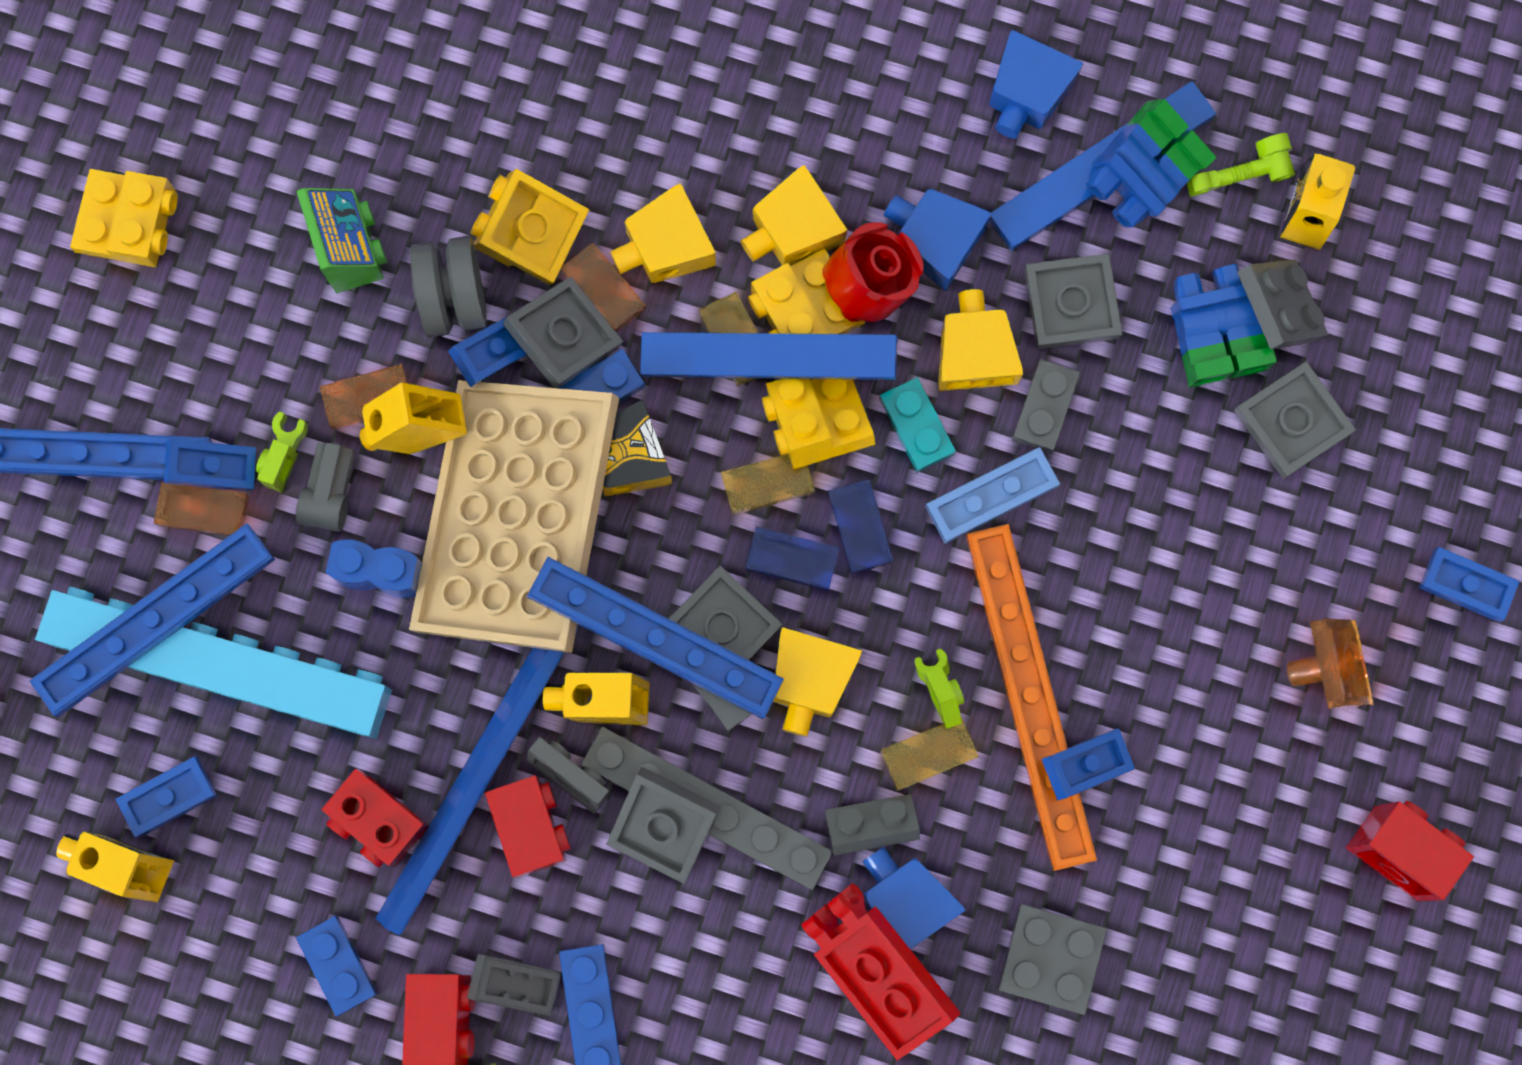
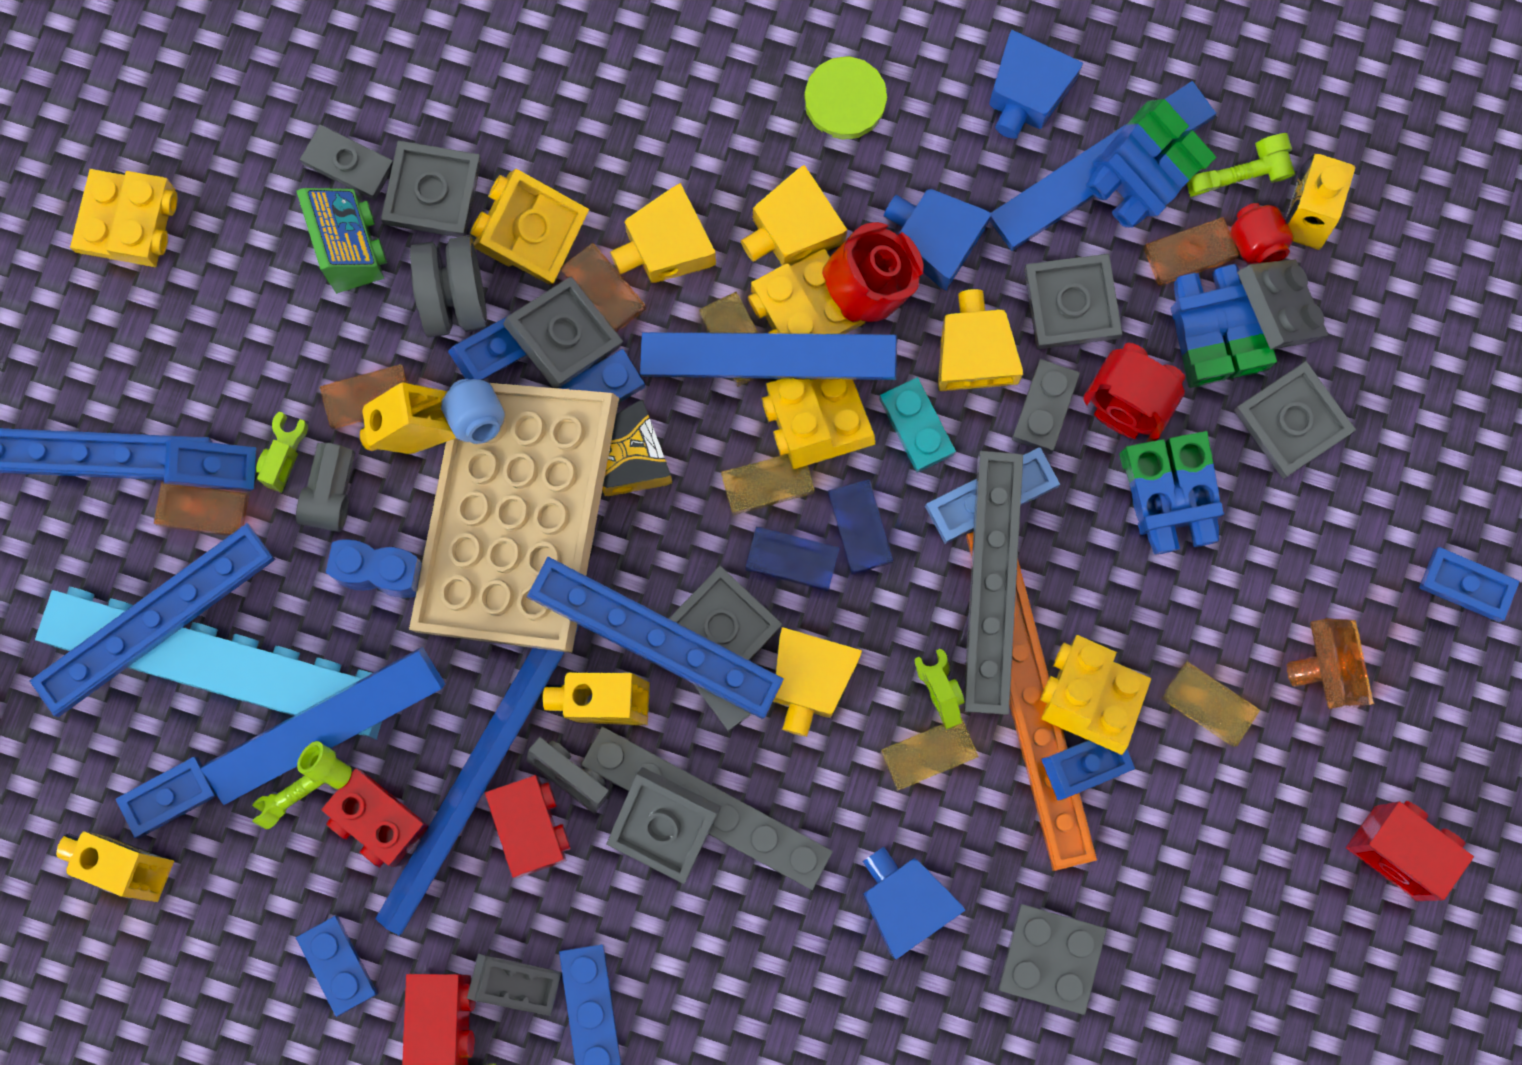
(318, 766): none -> lime brick
(328, 722): none -> blue tile
(347, 162): none -> dark grey plate
(431, 189): none -> dark grey plate
(473, 411): none -> medium blue head
(845, 97): none -> lime tile
(872, 824): dark grey plate -> none
(879, 973): red tile -> none
(993, 583): none -> dark grey plate
(1094, 695): none -> yellow plate
(1135, 393): none -> red brick
(1174, 488): none -> blue hips
(1191, 251): none -> clear orange plate
(1210, 704): none -> clear yellow plate
(1261, 234): none -> red head

